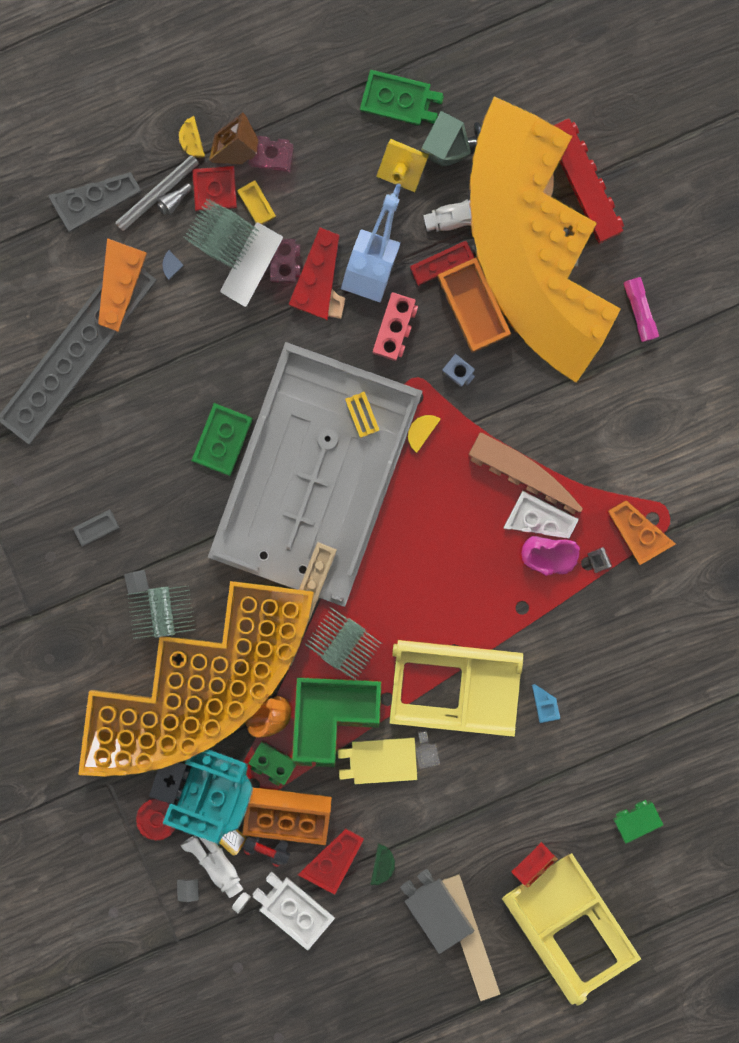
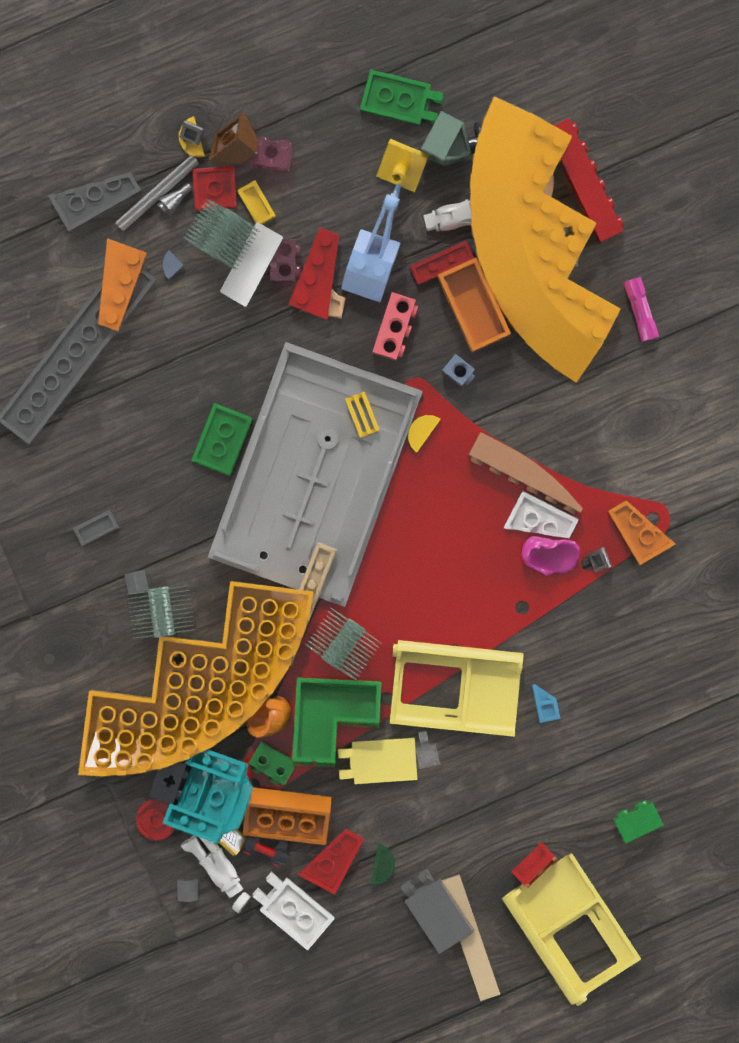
(192, 132): none -> dark grey slope

